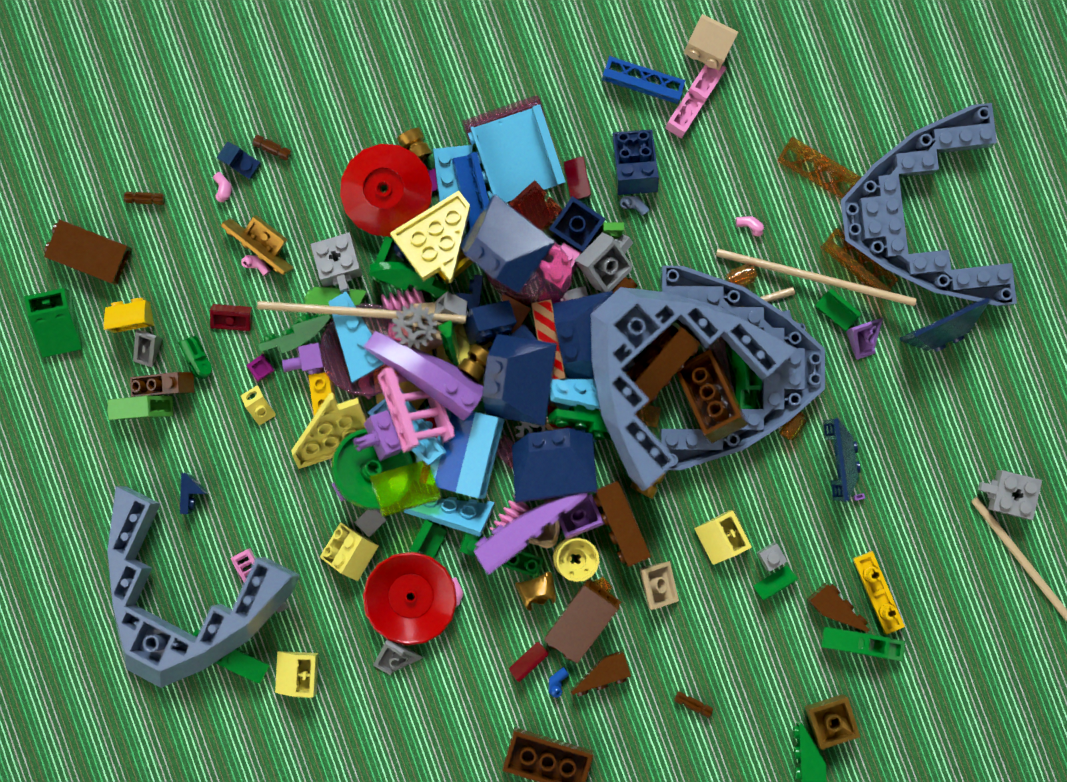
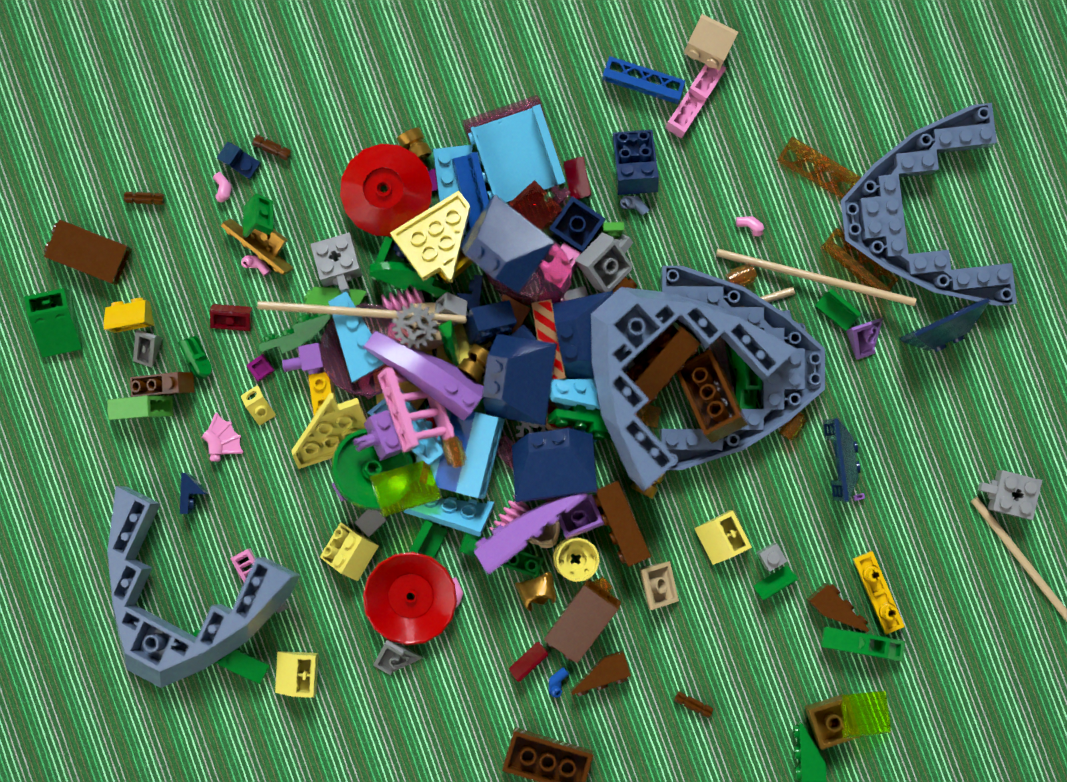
(221, 439): none -> bright pink arm
(258, 215): none -> green panel
(454, 452): none -> clear orange brick
(560, 195): none -> clear pink tile
(865, 714): none -> clear neon green piece

